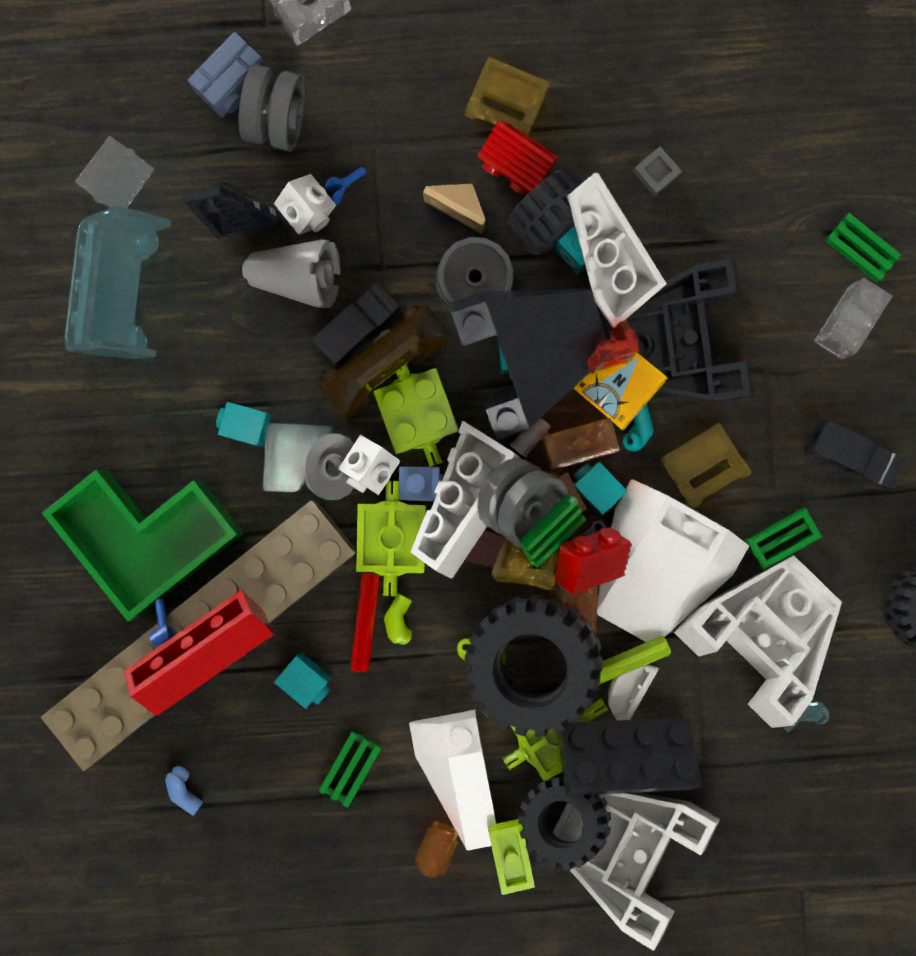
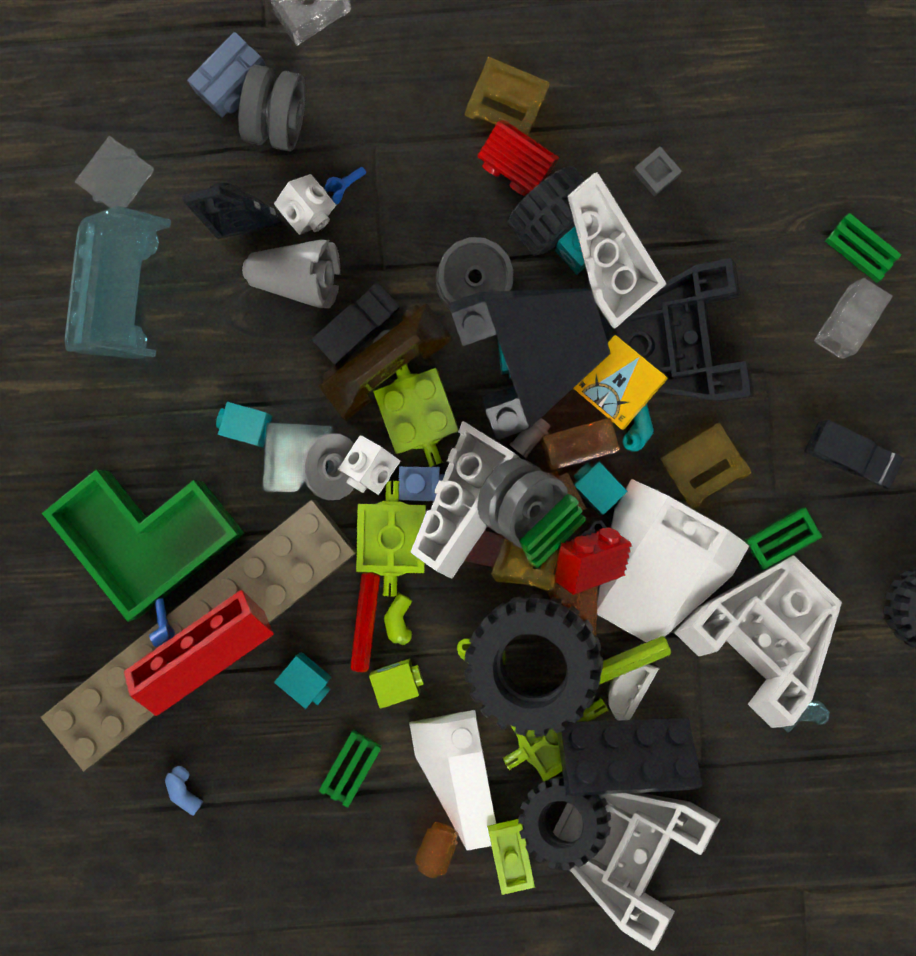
(396, 683): none -> lime brick
(458, 202): tan slope -> none
(615, 351): clear red bracket -> none

